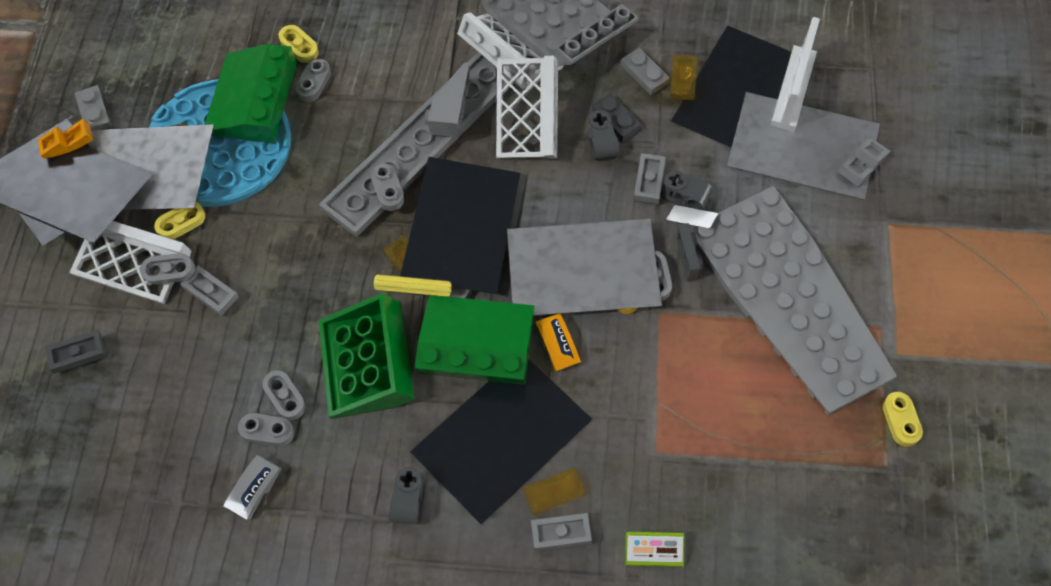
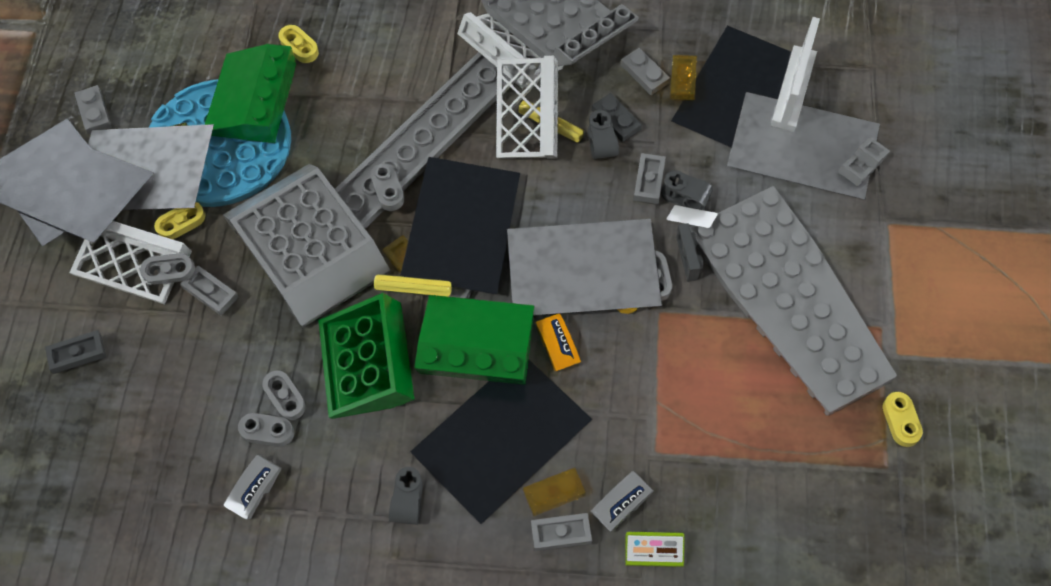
(59, 142): light orange slope -> none
(308, 243): none -> light grey slope
(314, 78): light grey plate -> none
(449, 104): light grey slope -> none
(564, 127): none -> light yellow axle
(622, 501): none -> light grey slope

